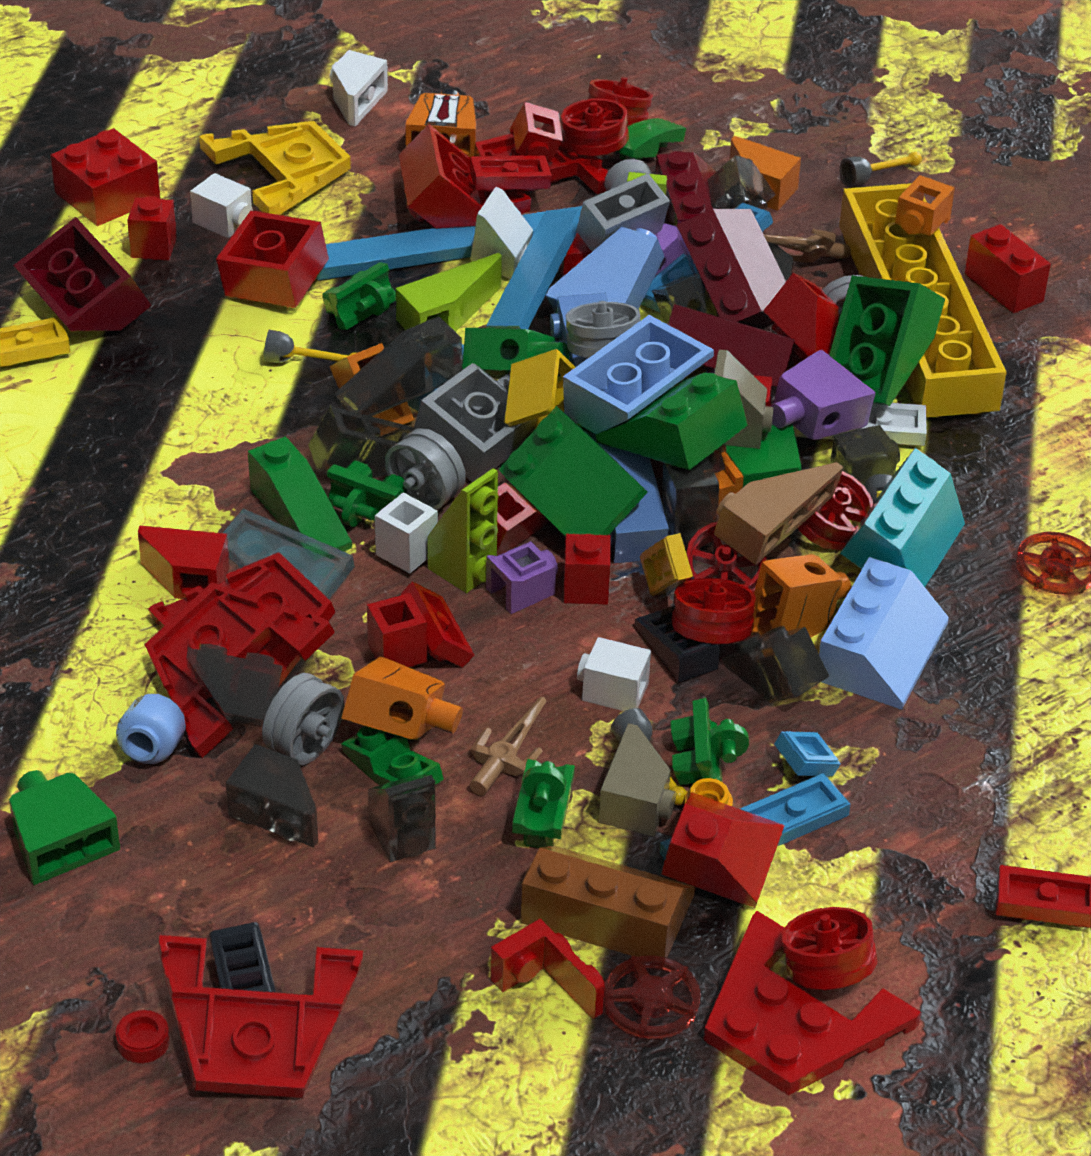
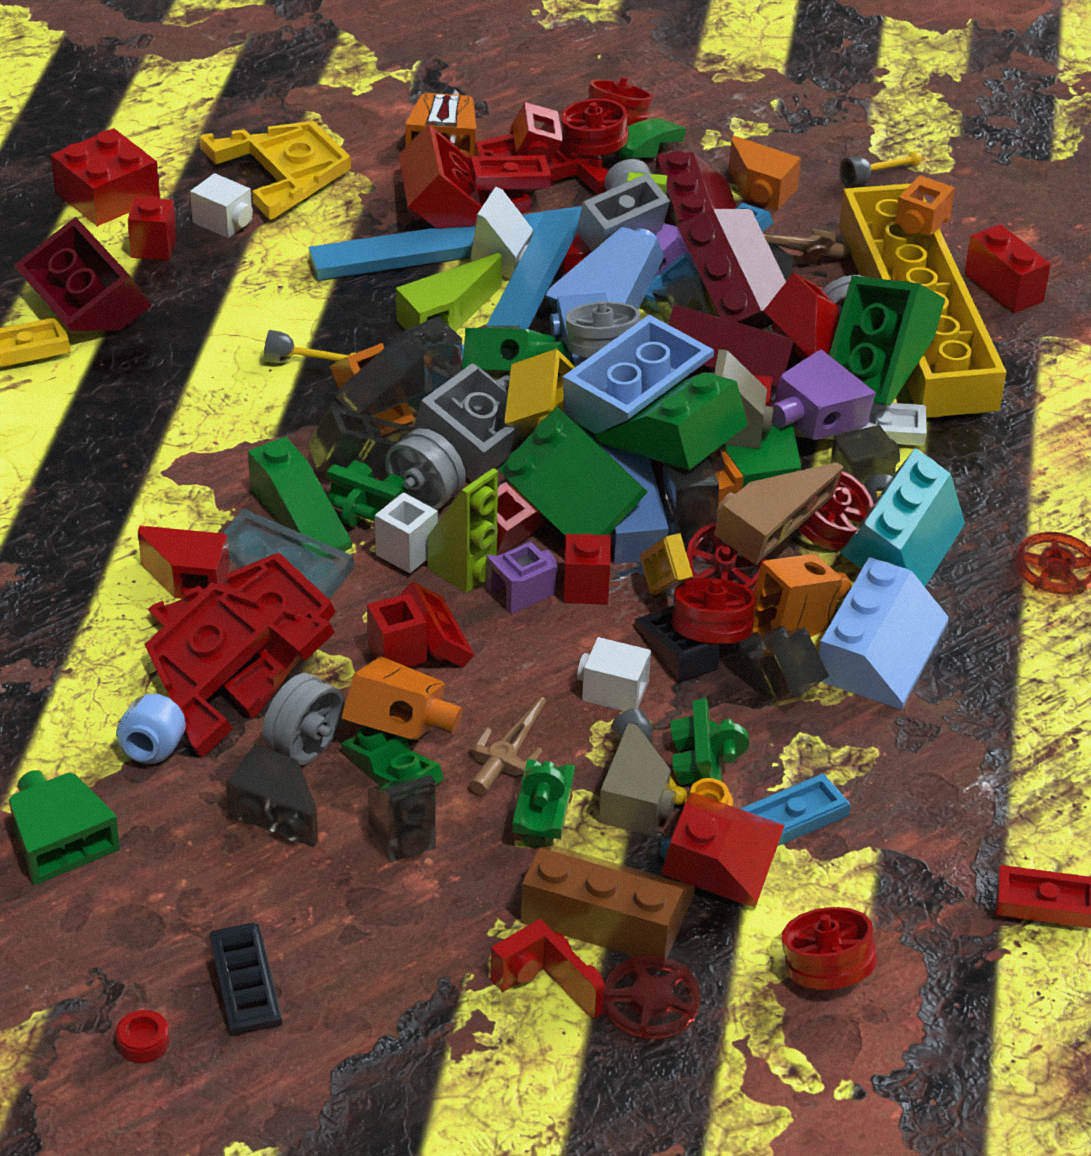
(236, 685): clear smoke slope -> none
(254, 1037): red wing -> none
(272, 258): red brick -> none
(358, 84): white slope -> none
(360, 297): green hips -> none
(739, 183): clear smoke slope -> none
(786, 1031): red wing -> none
(807, 753): dark azure tile -> none

